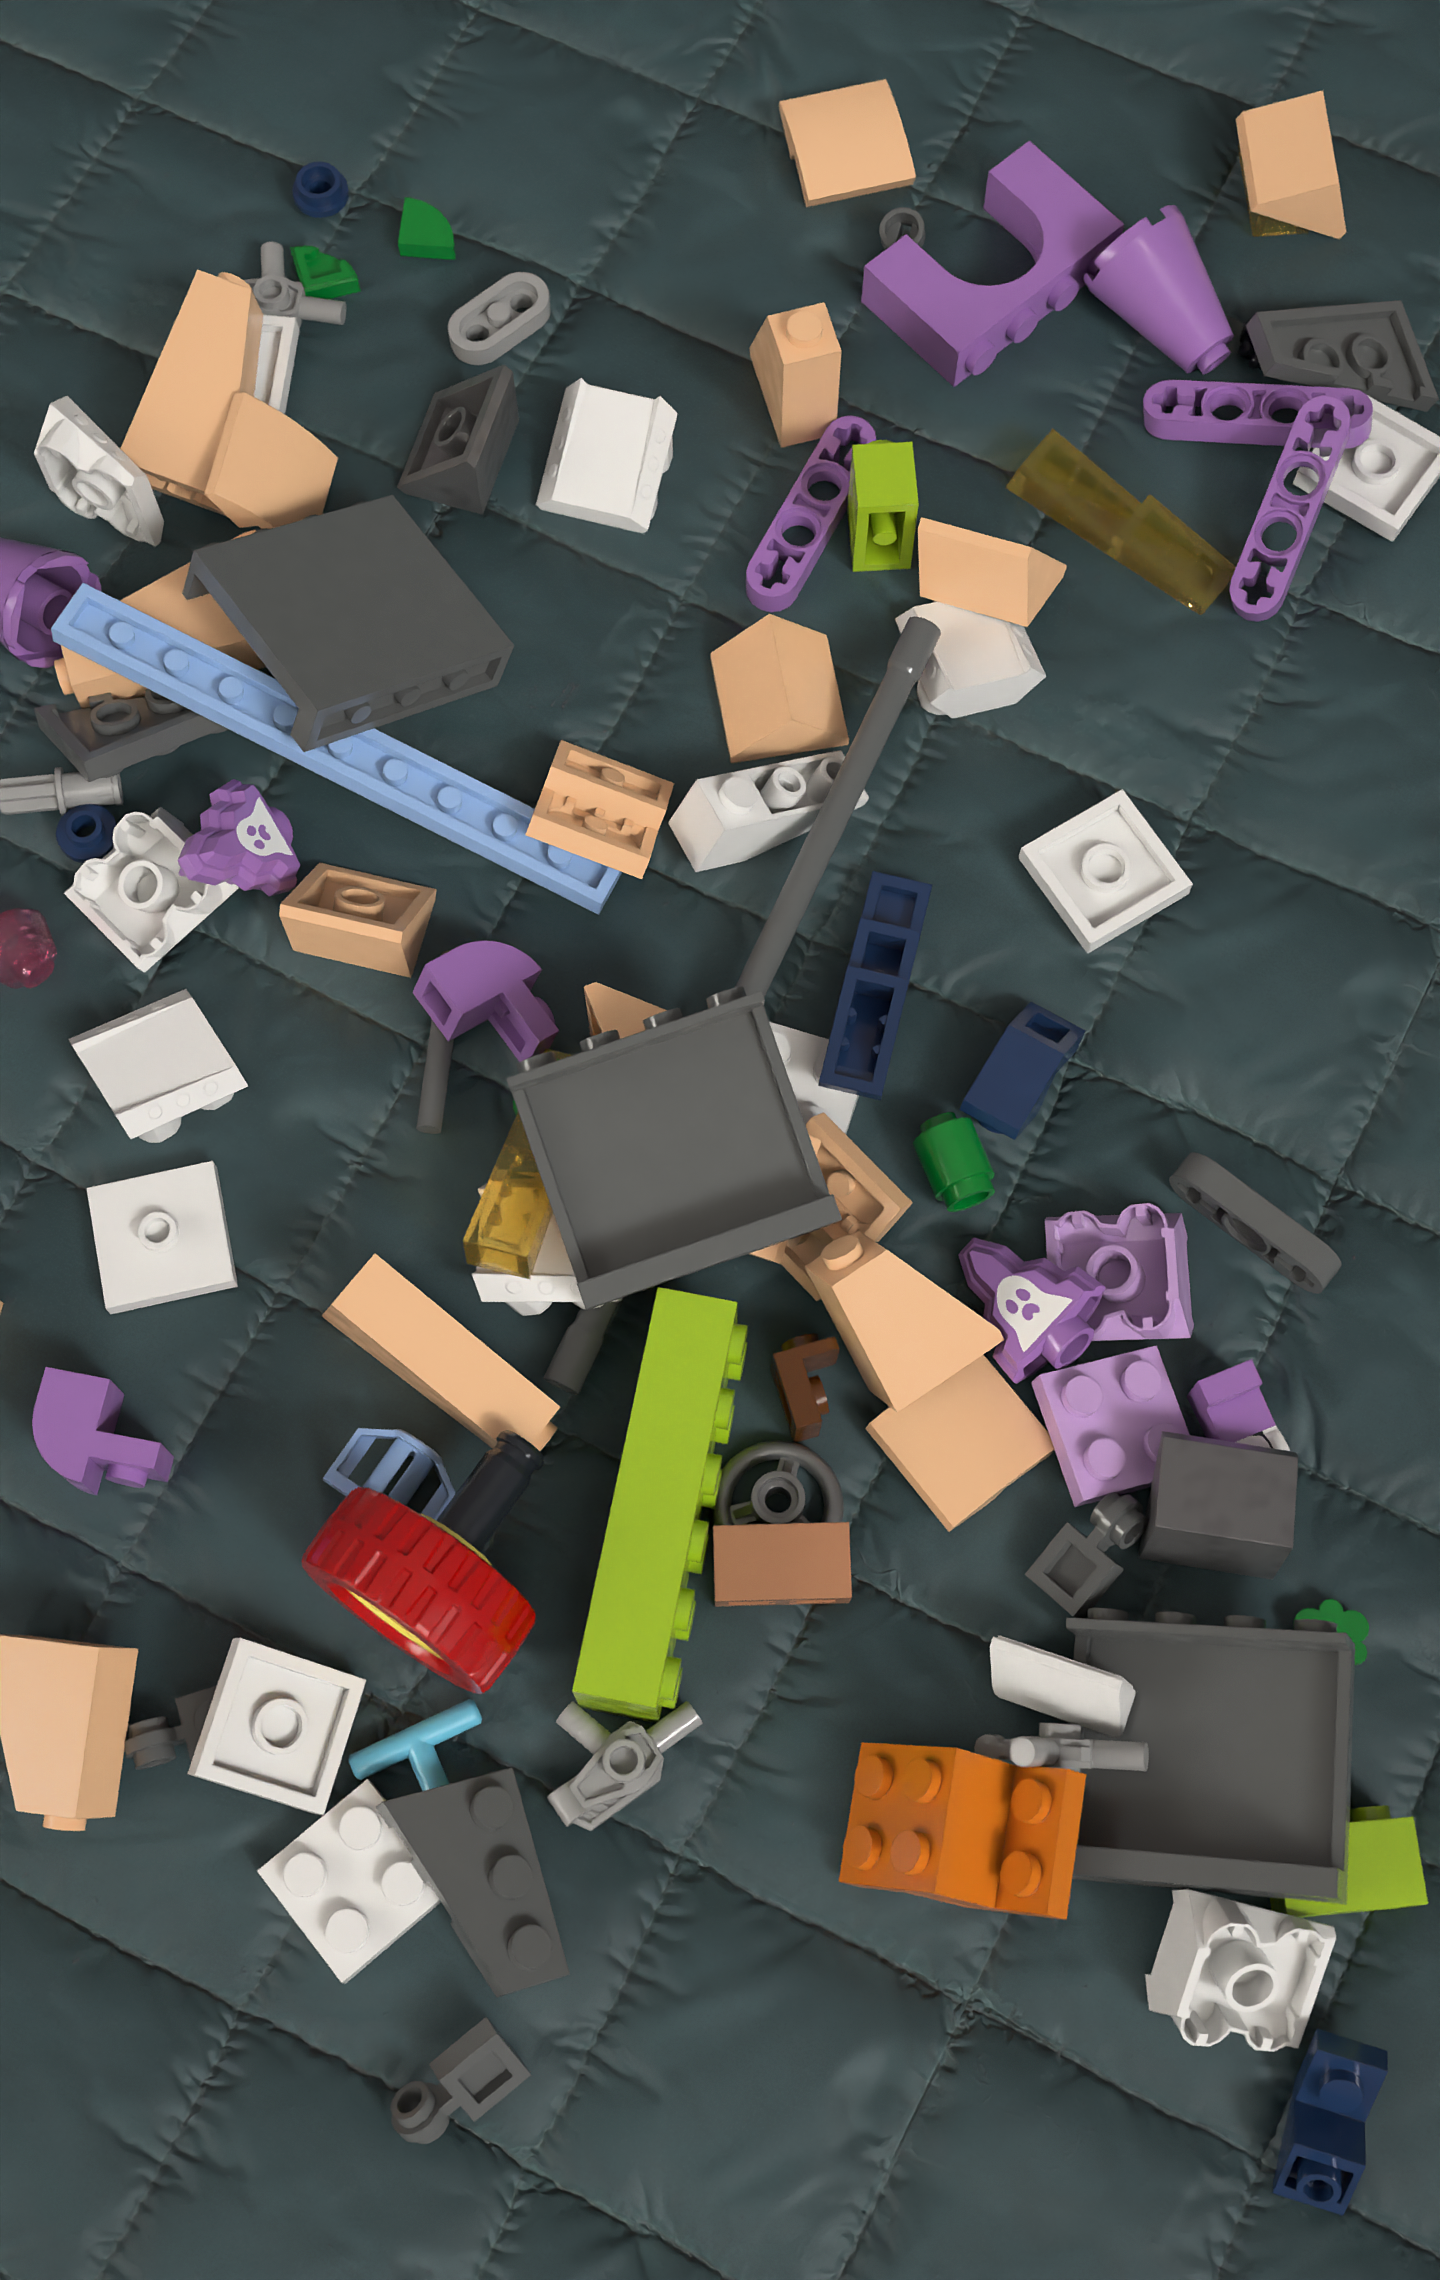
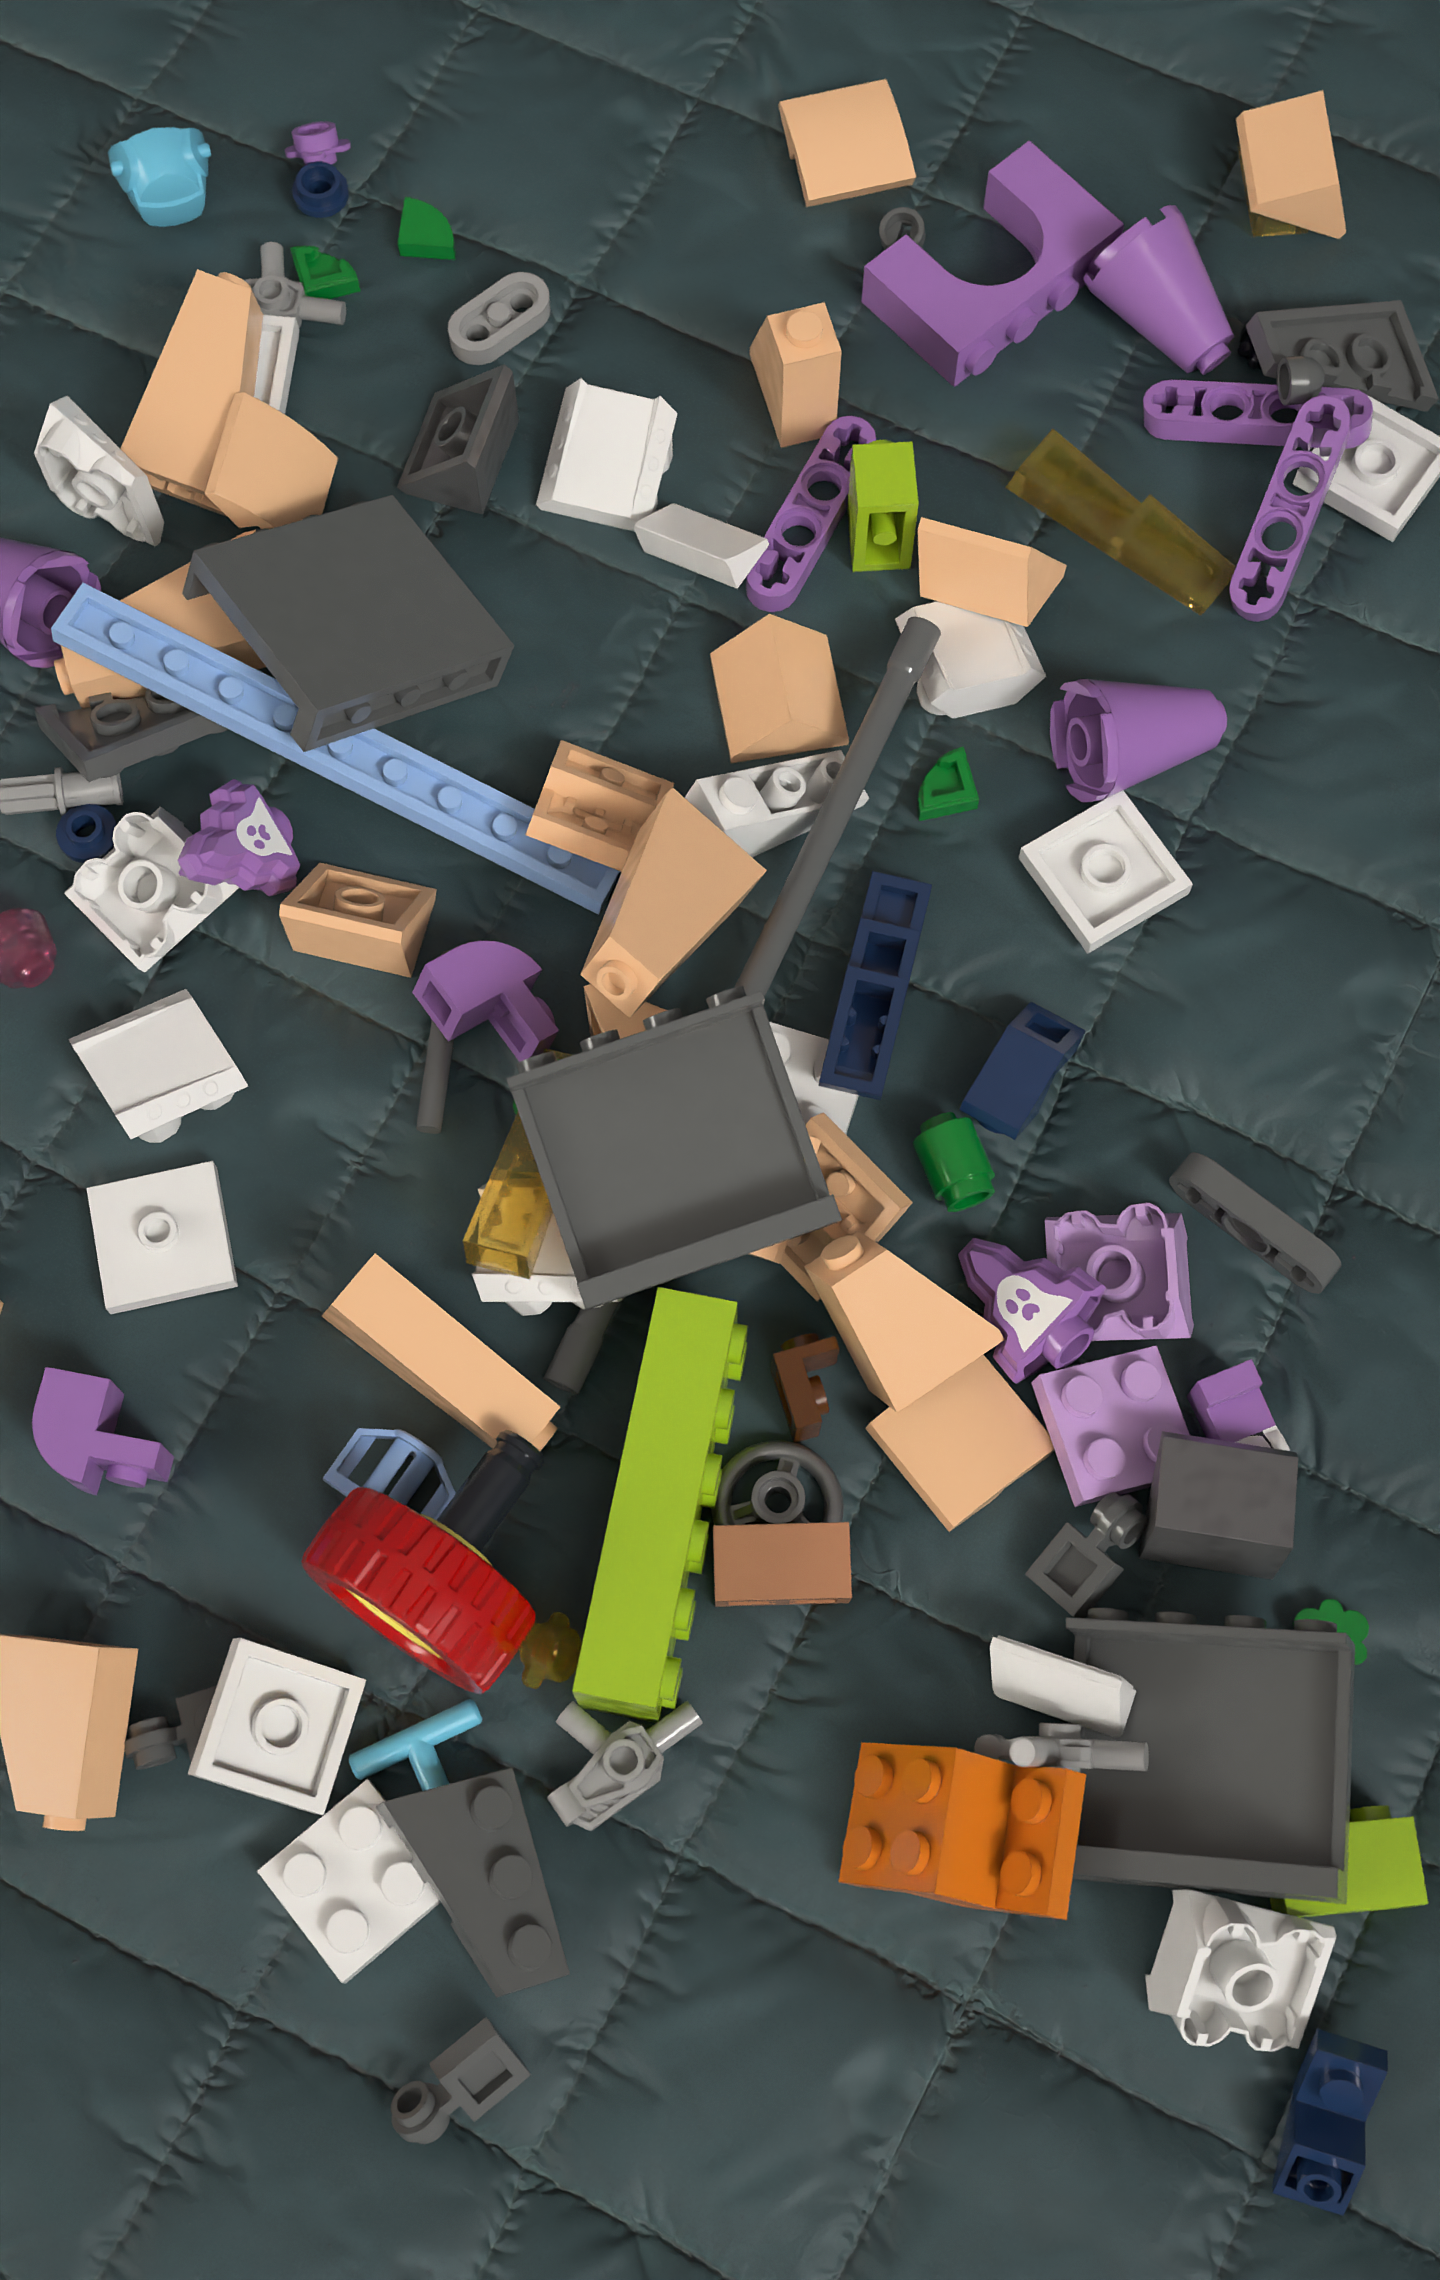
(163, 173): none -> medium azure helmet
(316, 143): none -> medium lavender plate
(550, 1651): none -> clear yellow plate
(667, 902): none -> light nougat slope
(700, 543): none -> white slope
(947, 787): none -> green tile
(1129, 732): none -> medium lavender cone
(1299, 379): none -> dark grey hinge

